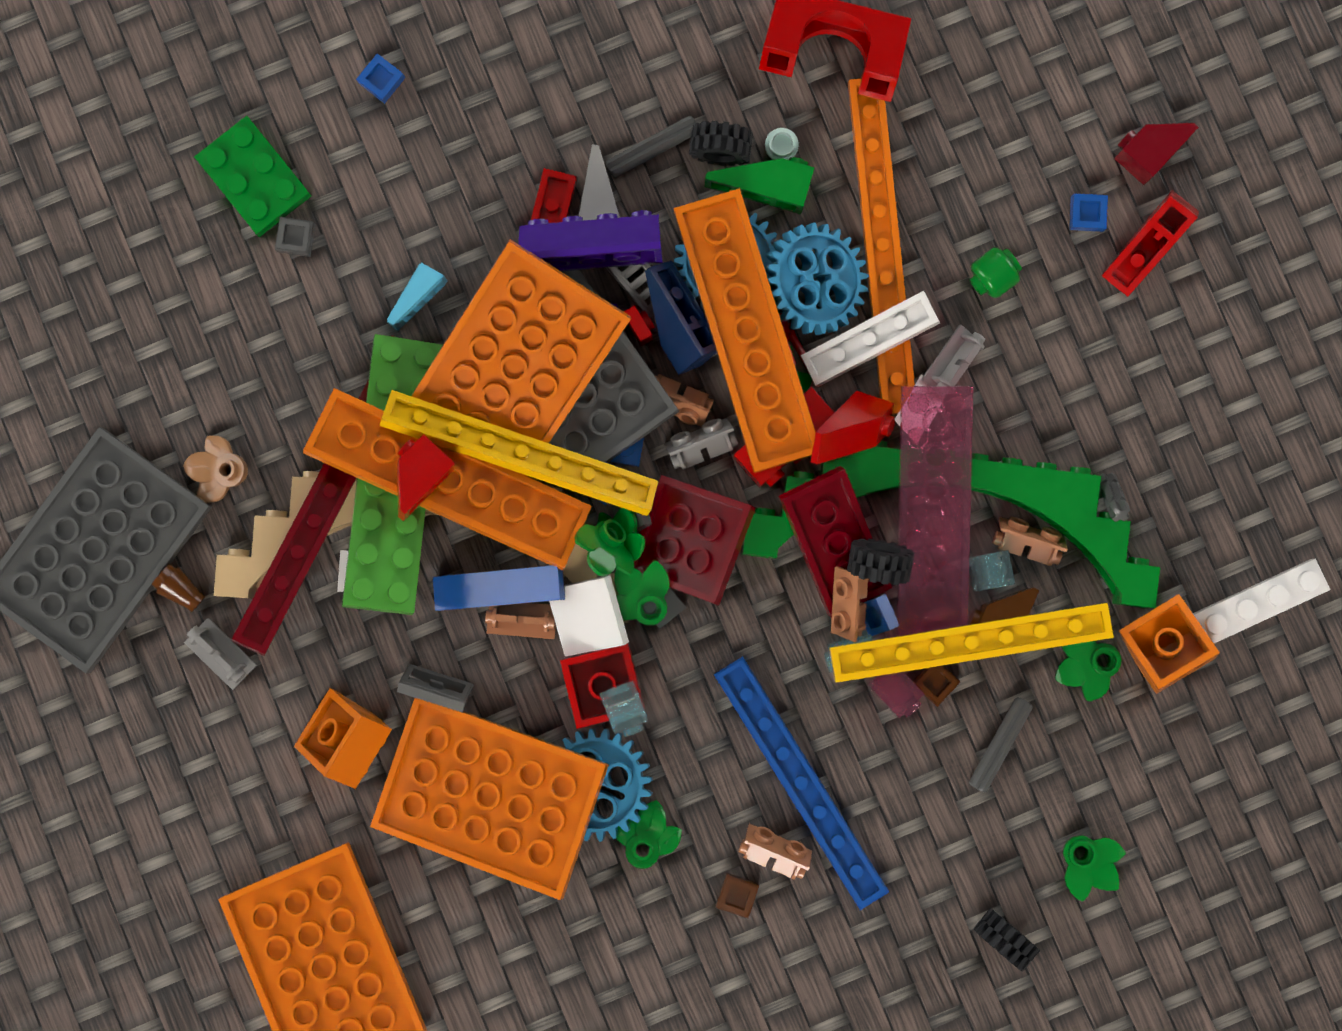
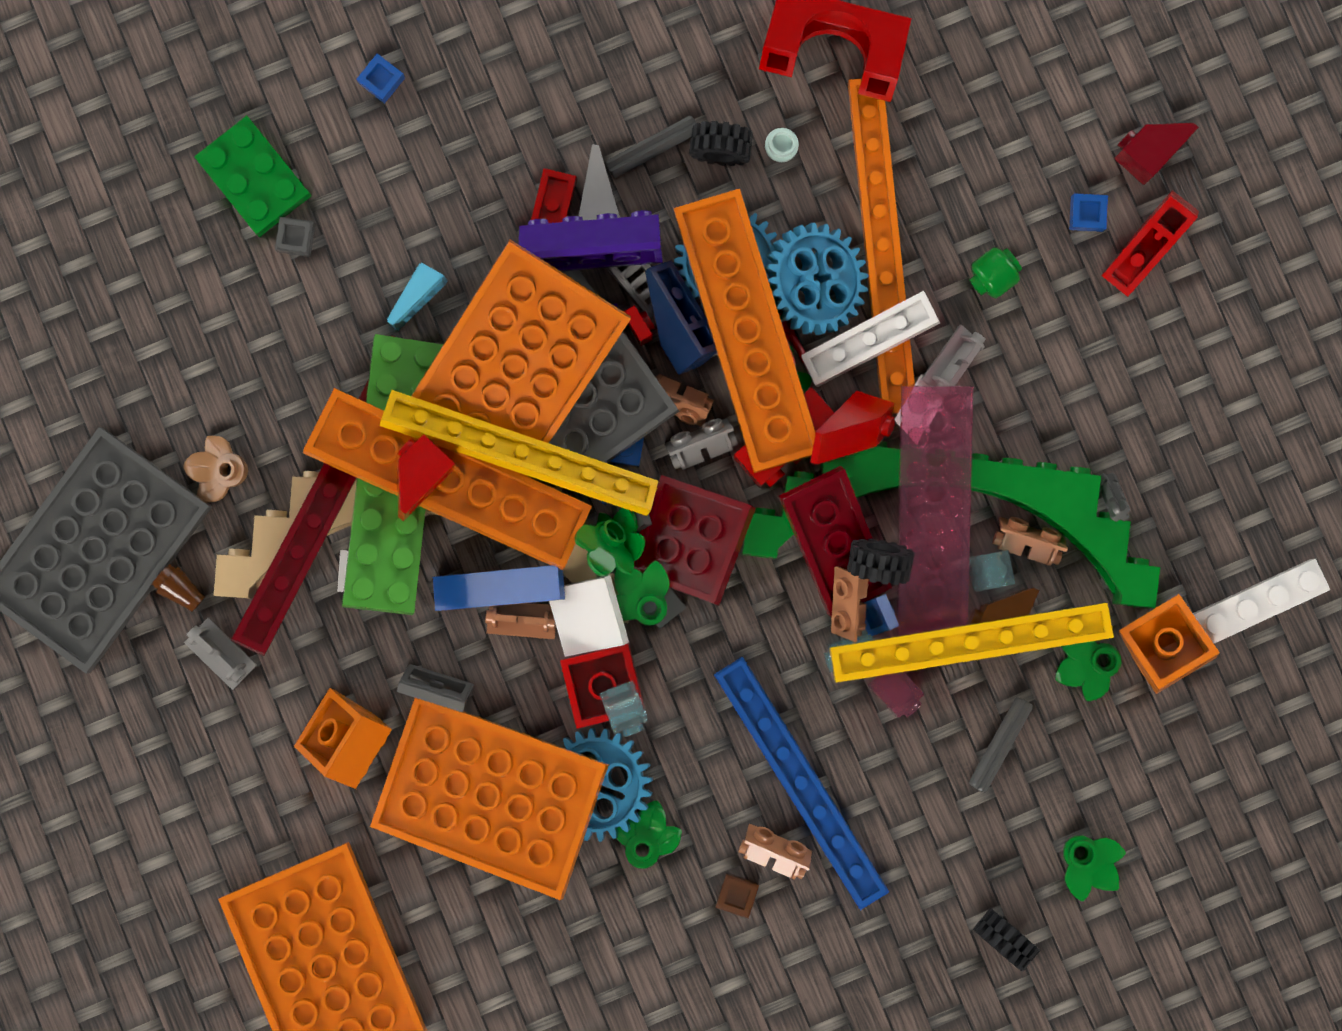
(771, 182): green slope -> none
(936, 683): reddish brown tile -> none

